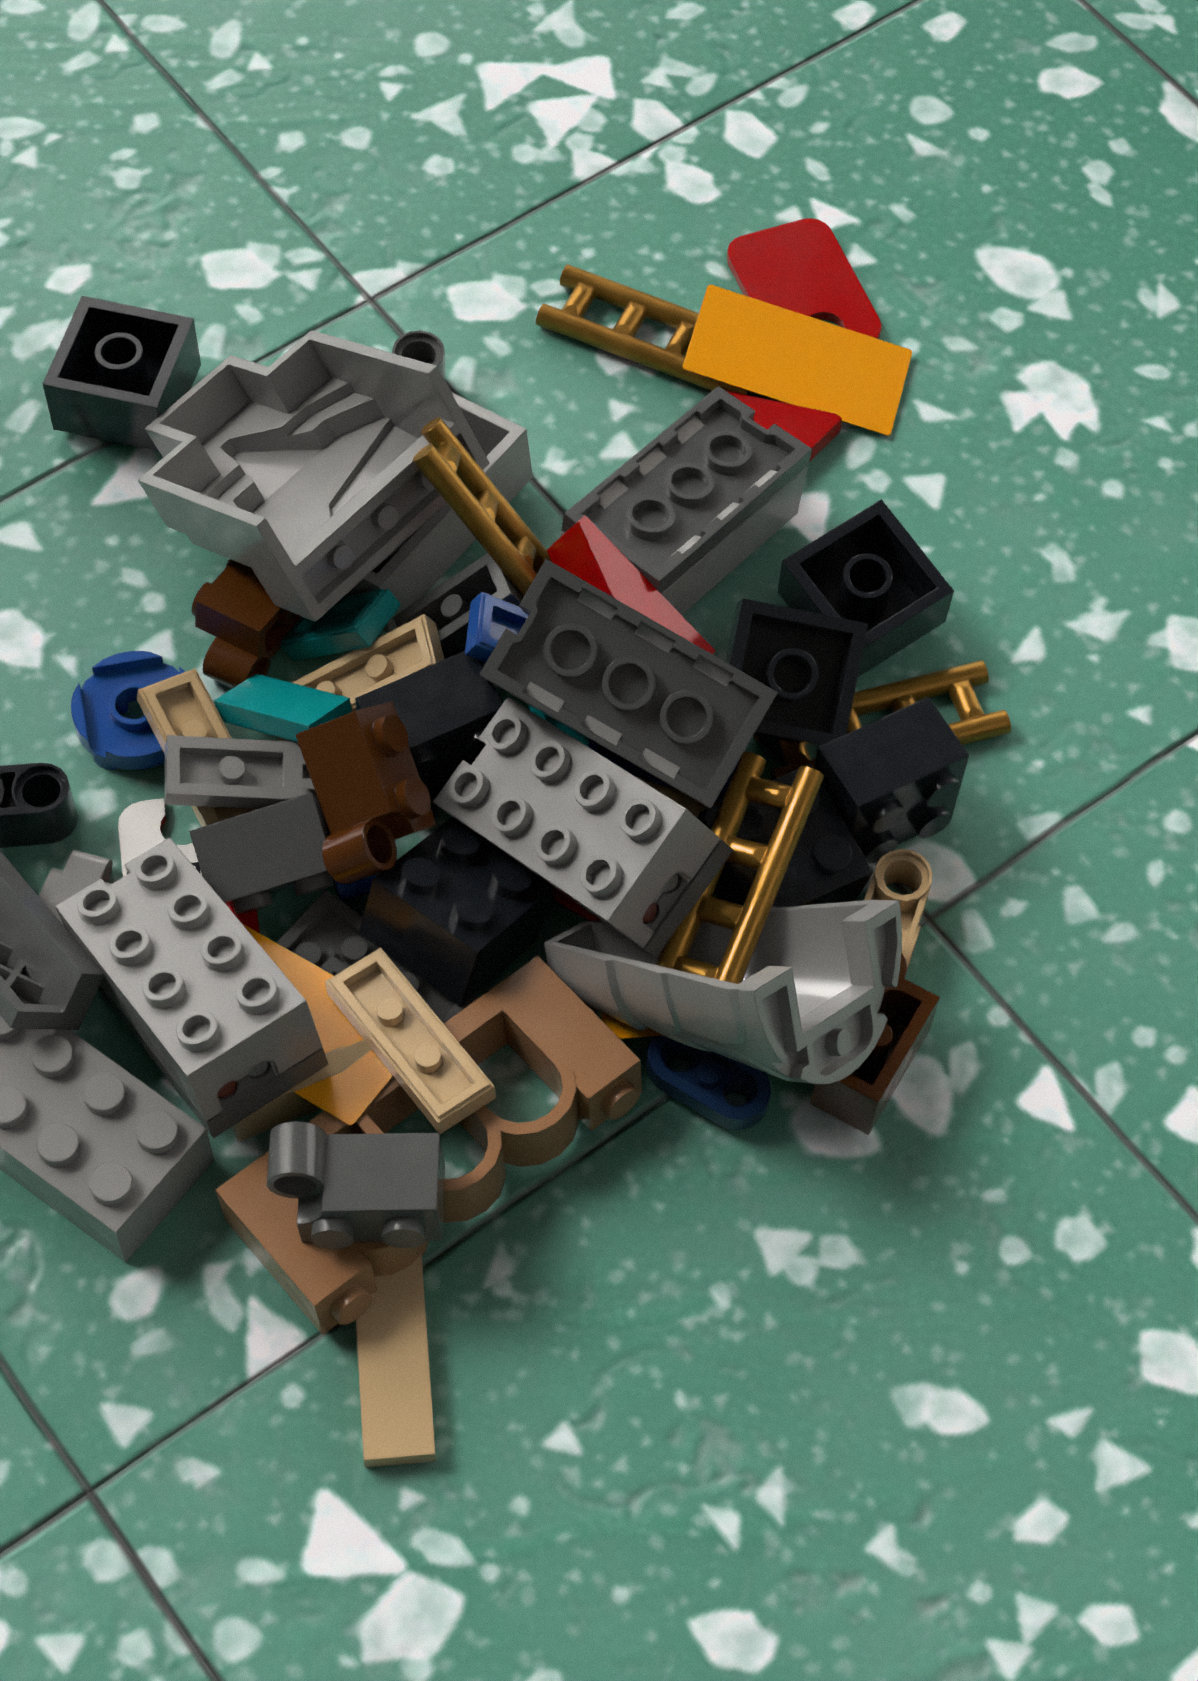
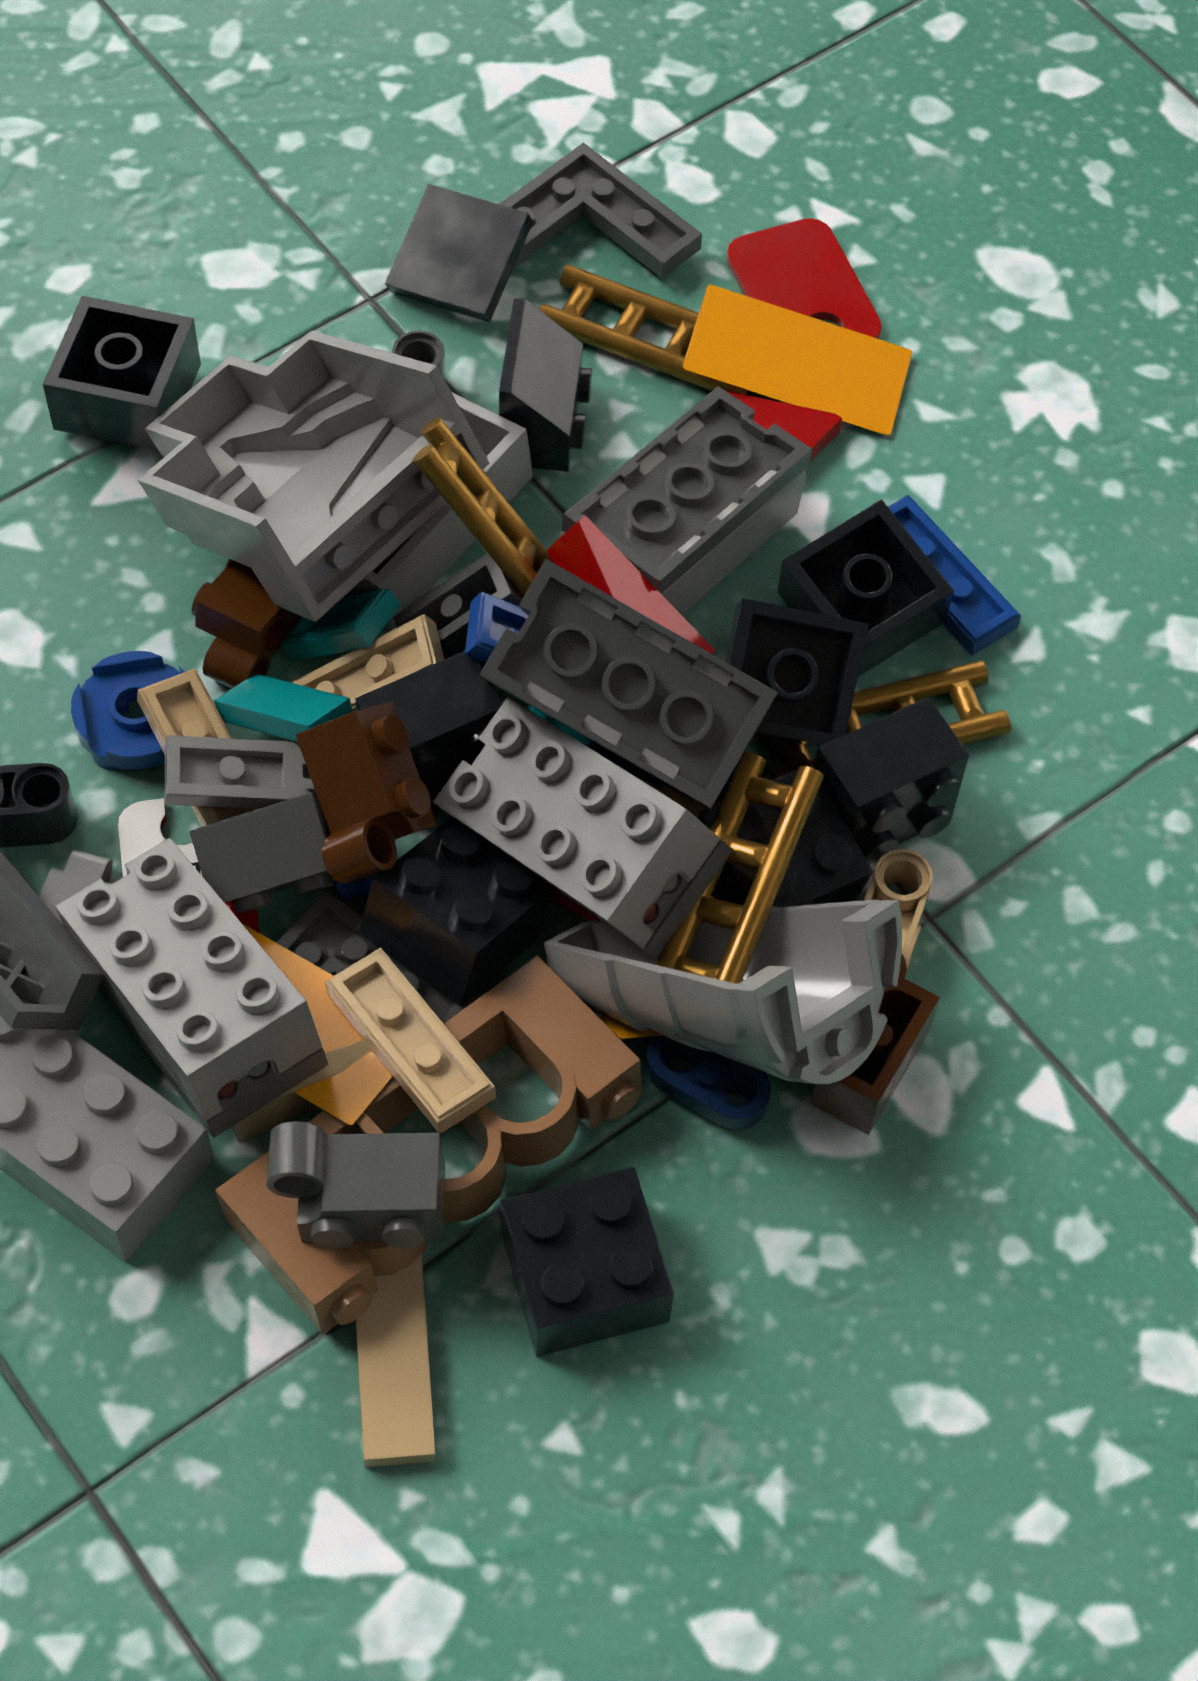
(459, 252): none -> black tile
(543, 386): none -> slope
(586, 1261): none -> black brick
(615, 204): none -> dark grey plate
(977, 608): none -> blue tile

